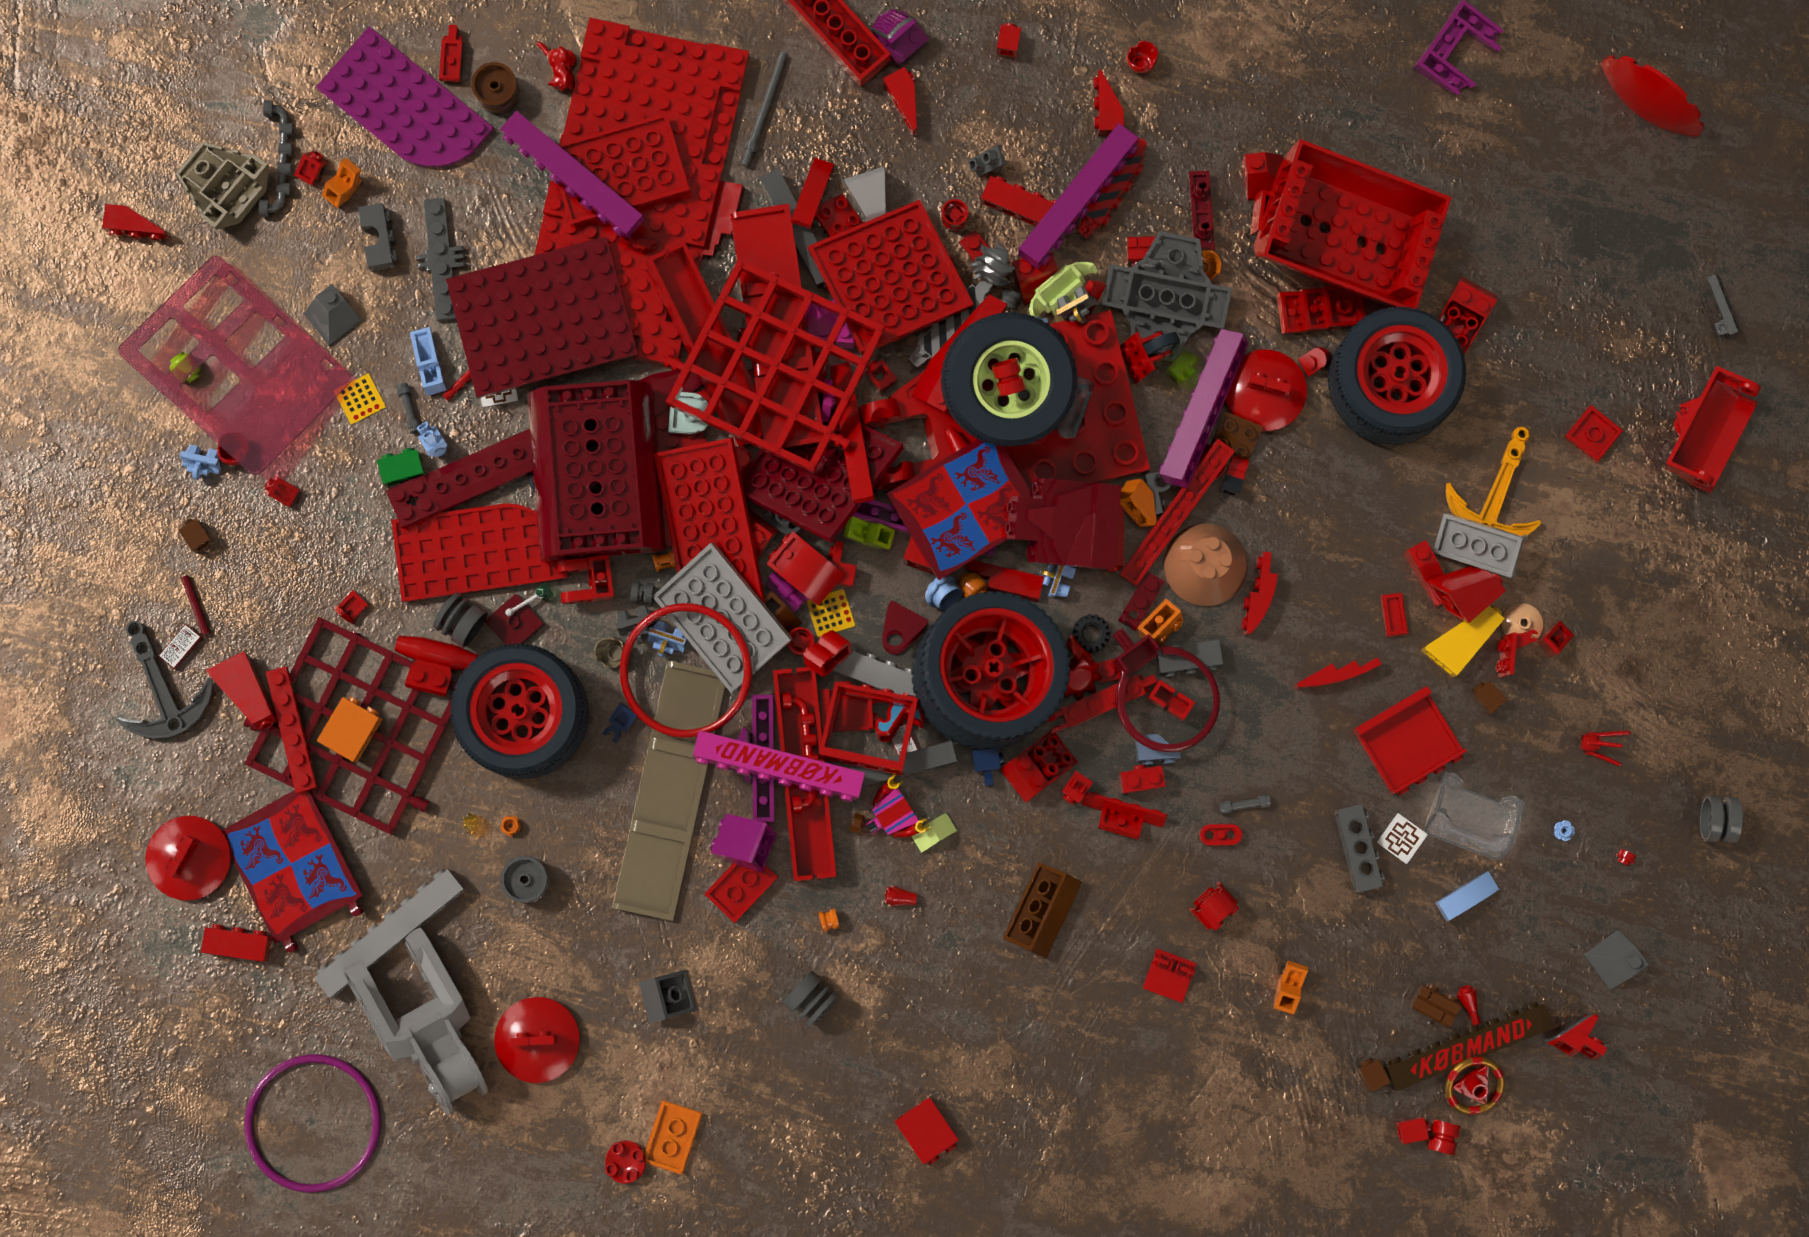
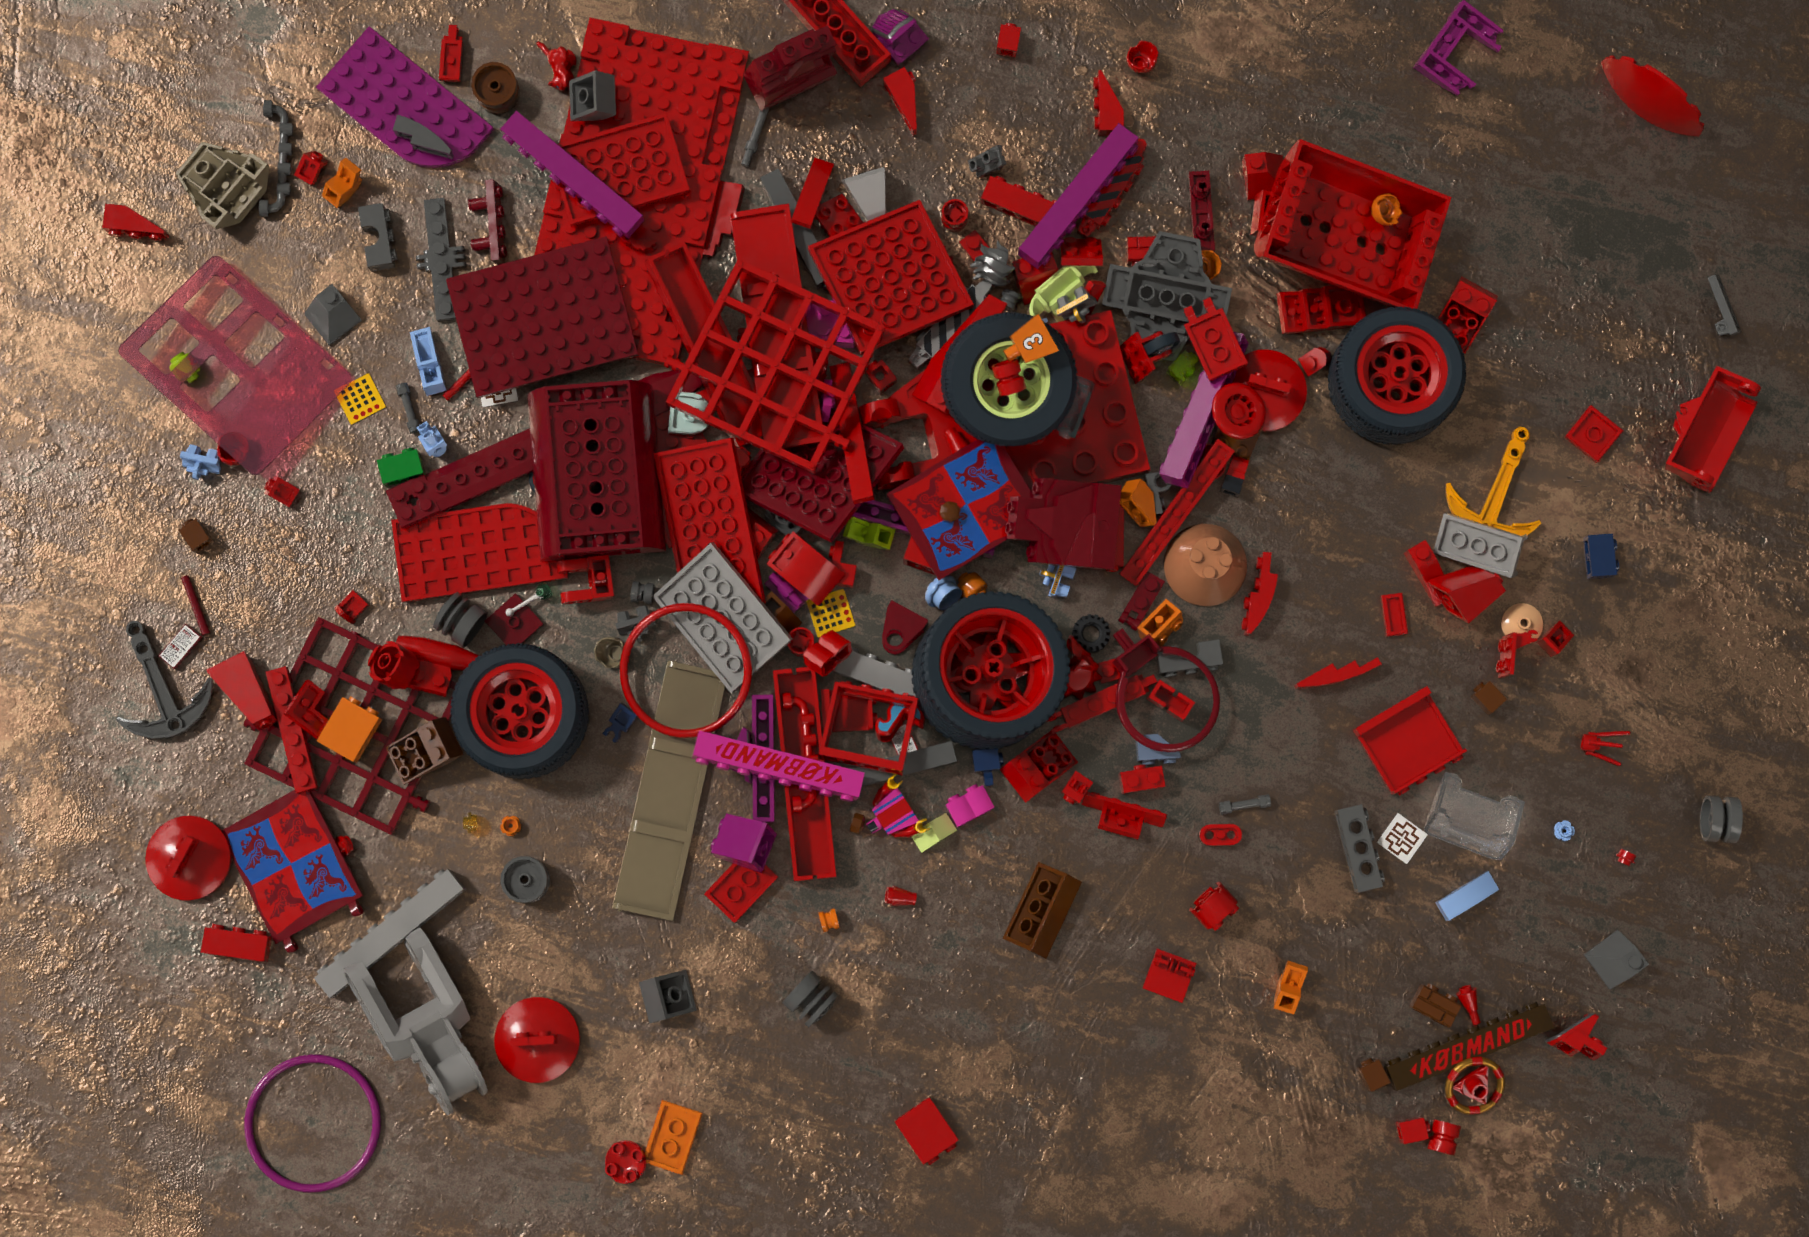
(302, 709): none -> red plate
(344, 844): none -> red plate
(393, 665): none -> red brick
(421, 137): none -> dark grey slope
(424, 750): none -> reddish brown slope
(496, 230): none -> dark red plate
(592, 97): none -> dark grey slope
(664, 561): orange bush -> none
(664, 641): light blue hips -> none
(792, 67): none -> dark red panel
(949, 511): none -> reddish brown tile
(969, 806): none -> dark pink brick
(1008, 580): red piece -> none
(1031, 341): none -> orange torso
(1081, 252): none -> red plate
(1214, 341): none -> red tile
(1232, 413): none -> red wheel
(1386, 209): none -> orange hair
(1462, 642): yellow slope -> none
(1600, 556): none -> dark blue brick

